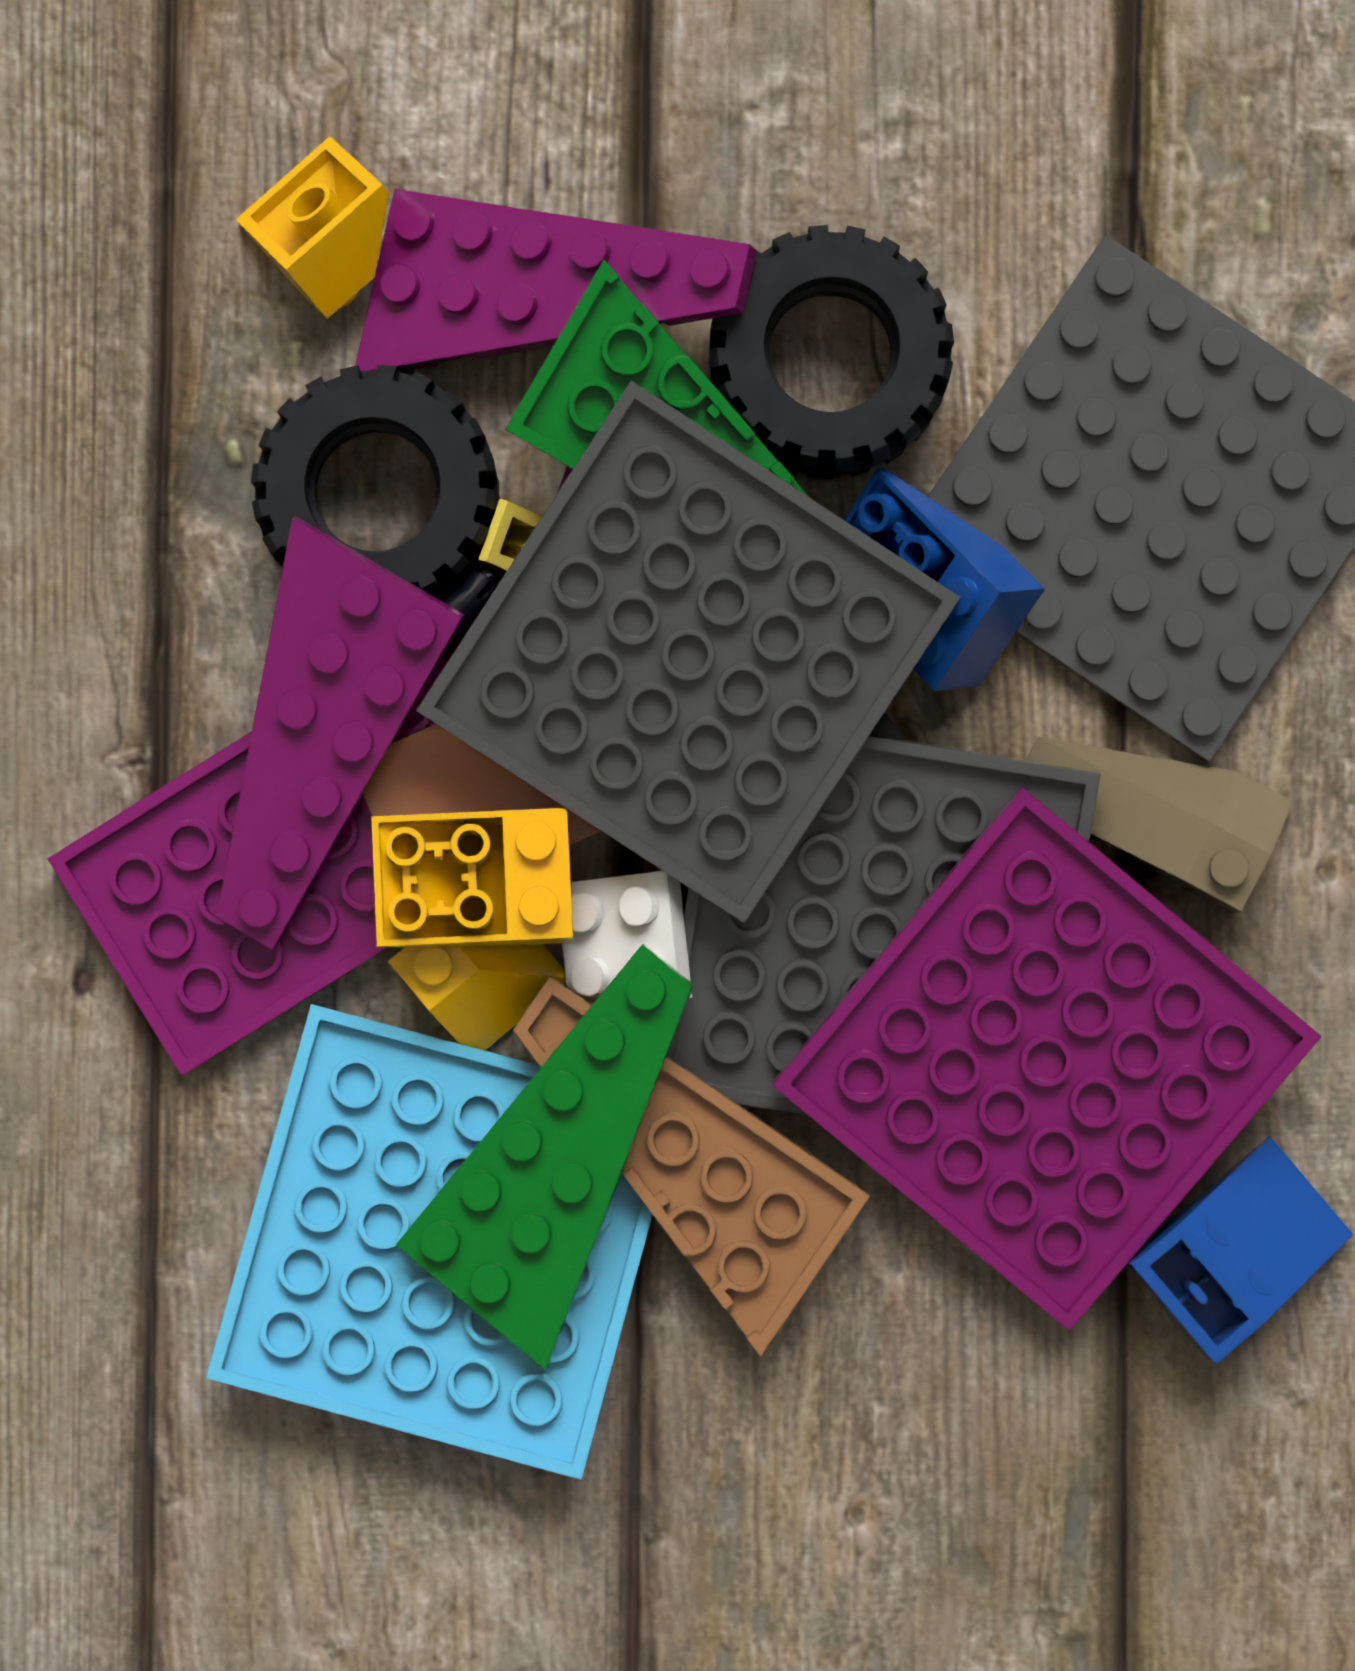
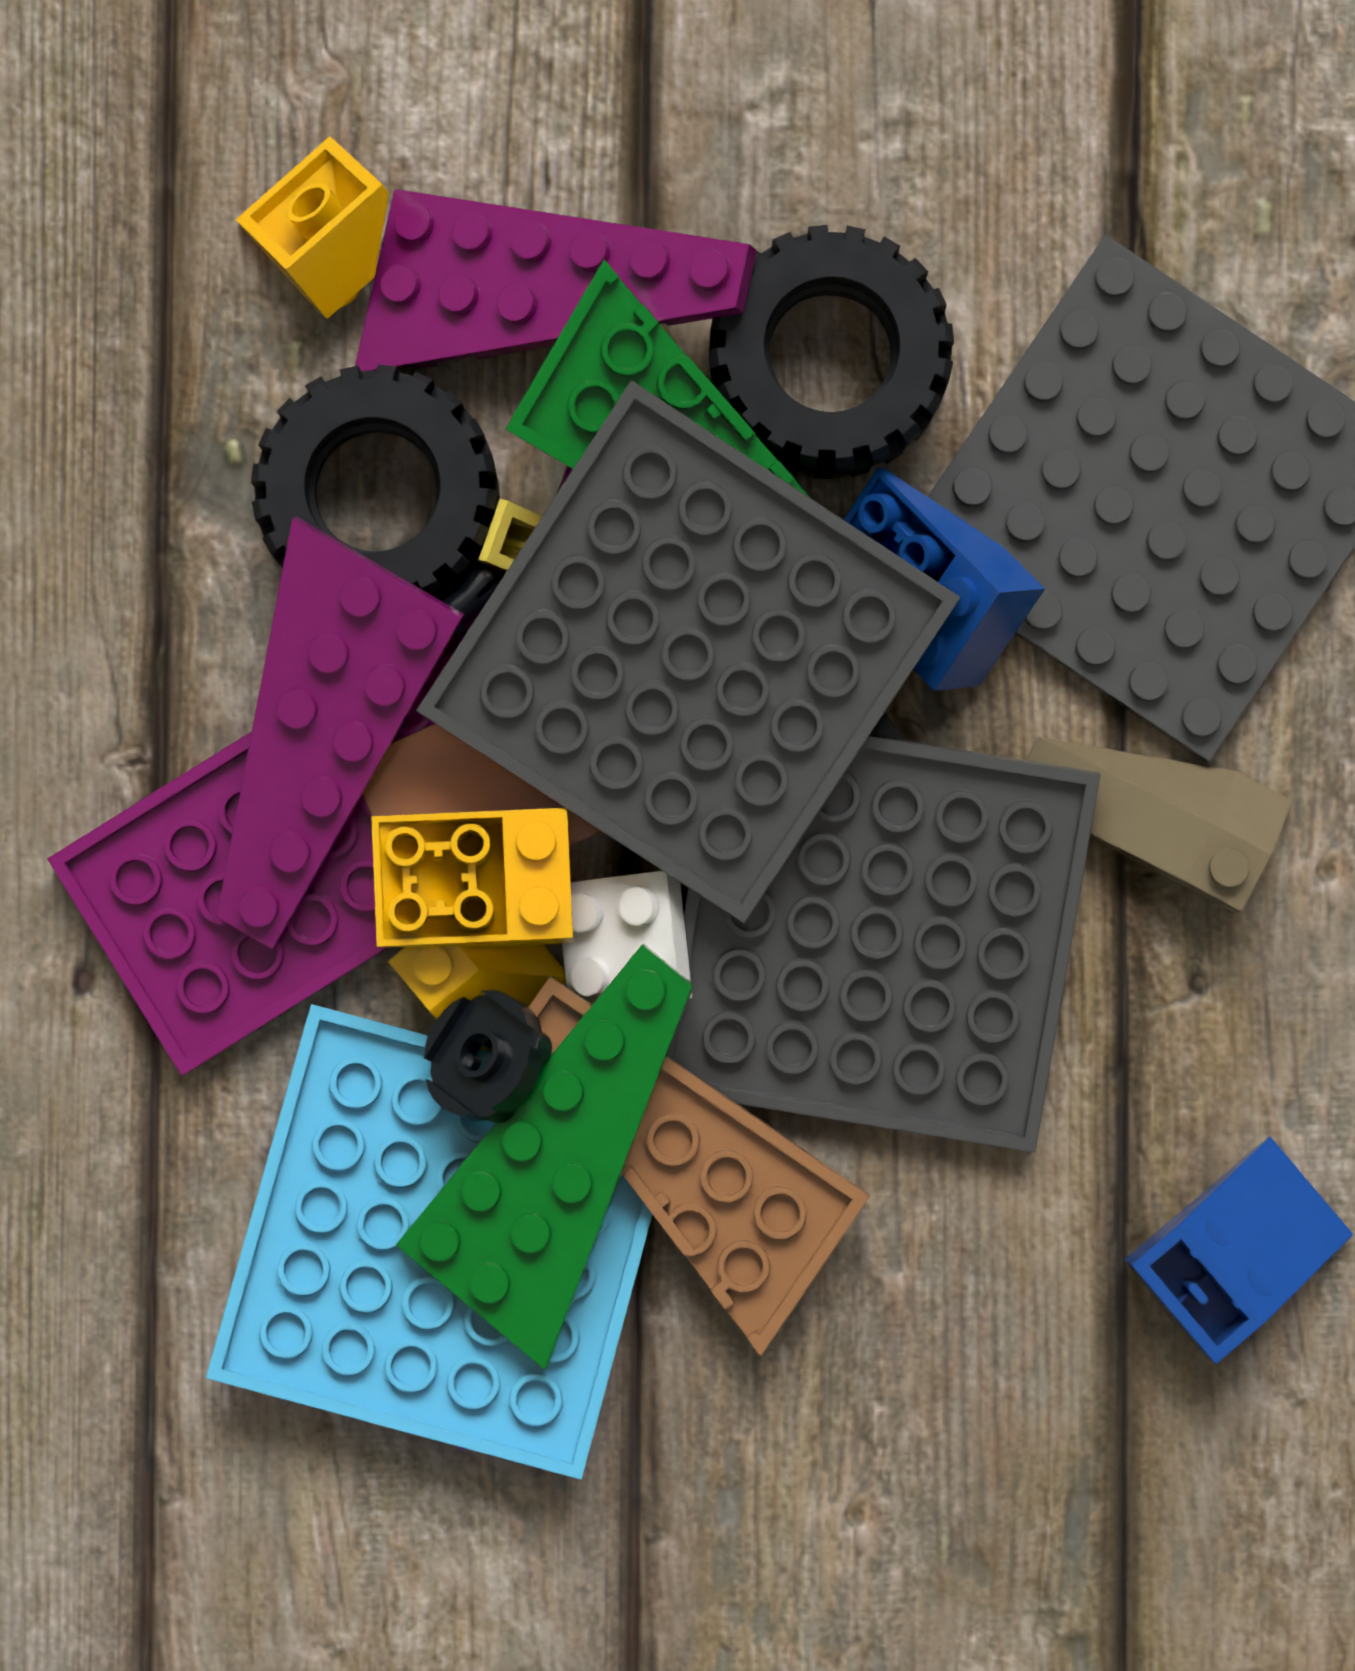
(515, 1062): none -> black plate
(1045, 1058): magenta plate -> none

